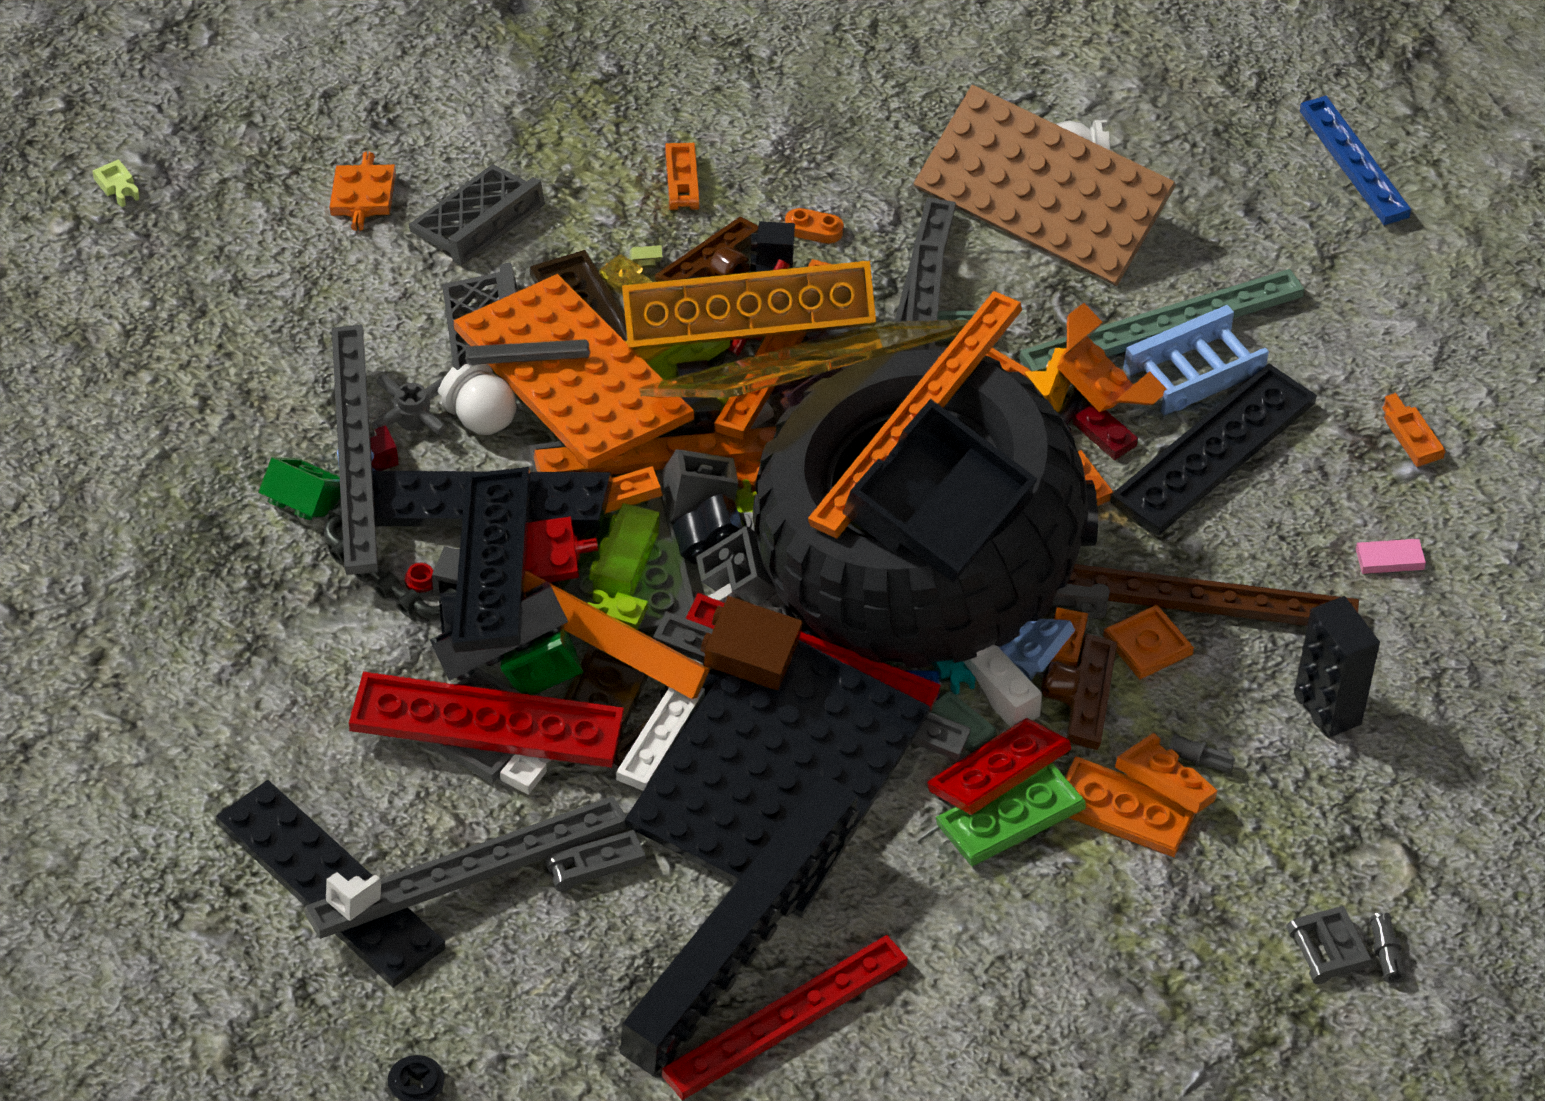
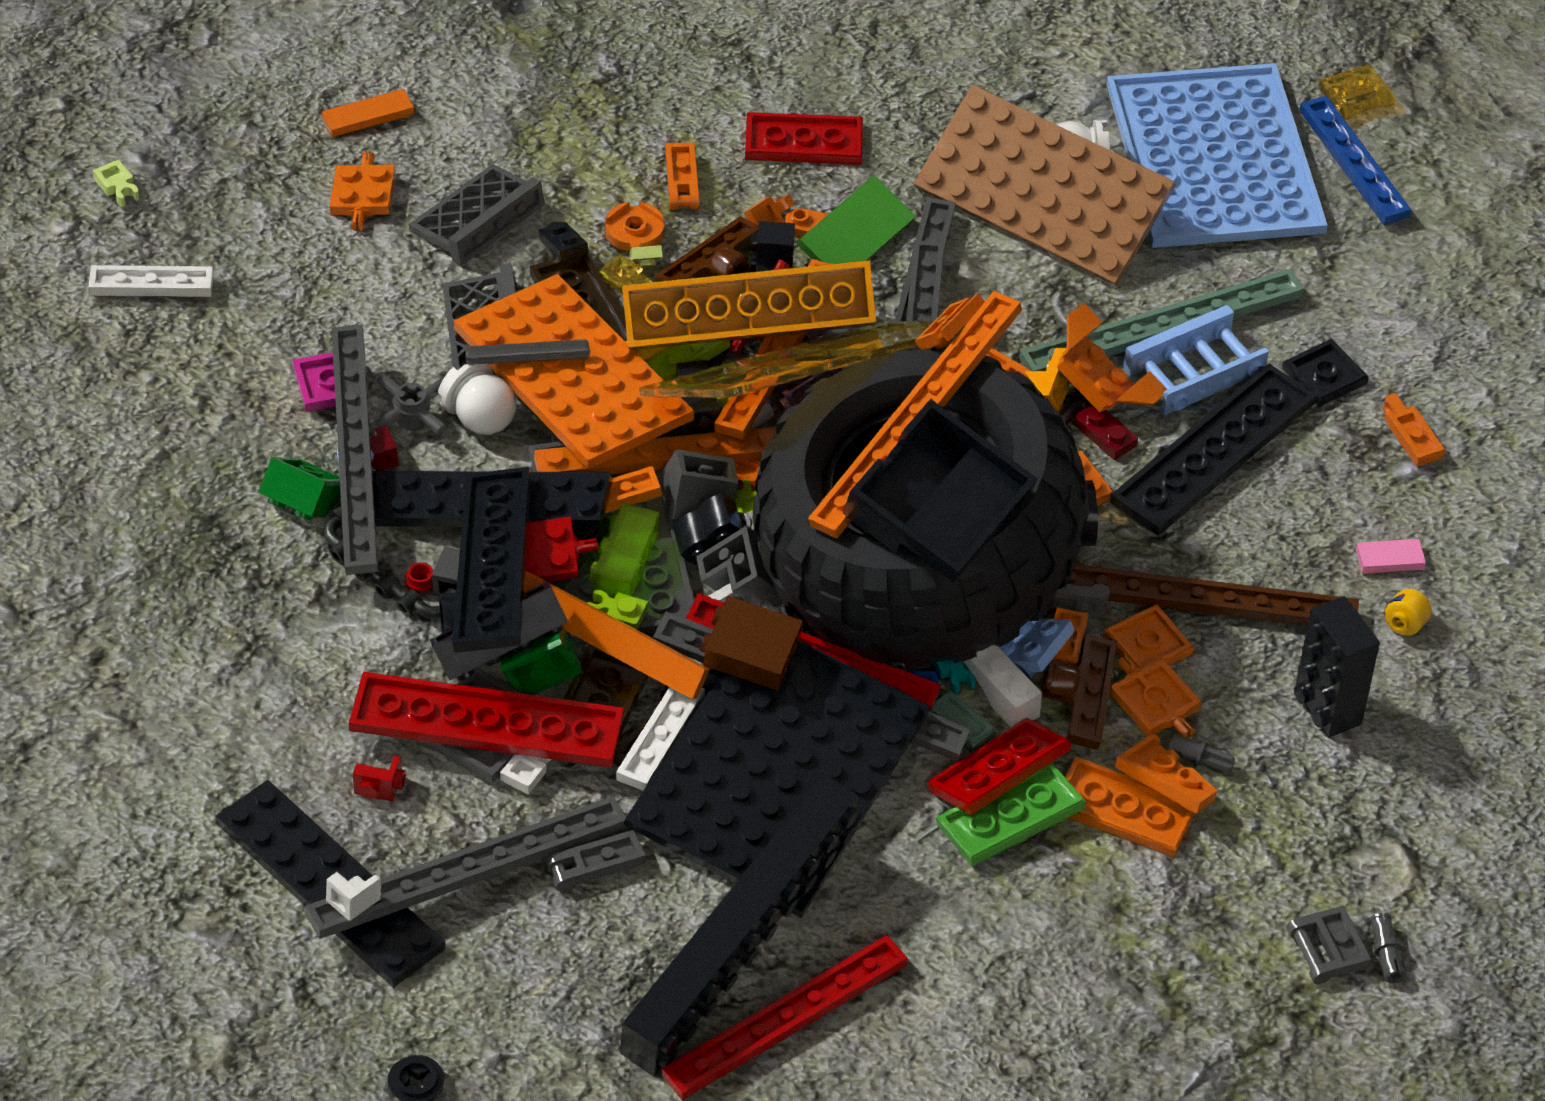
(151, 281): none -> white plate
(316, 381): none -> dark pink plate
(367, 112): none -> orange tile
(379, 782): none -> red bracket
(563, 241): none -> black plate
(645, 215): none -> orange plate
(769, 210): none -> orange plate
(804, 138): none -> red tile
(857, 226): none -> bright green tile
(949, 323): none -> orange plate
(1155, 697): none -> orange plate
(1227, 148): none -> light blue plate
(1326, 372): none -> black tile
(1353, 85): none -> clear yellow plate
(1408, 612): none -> yellow head

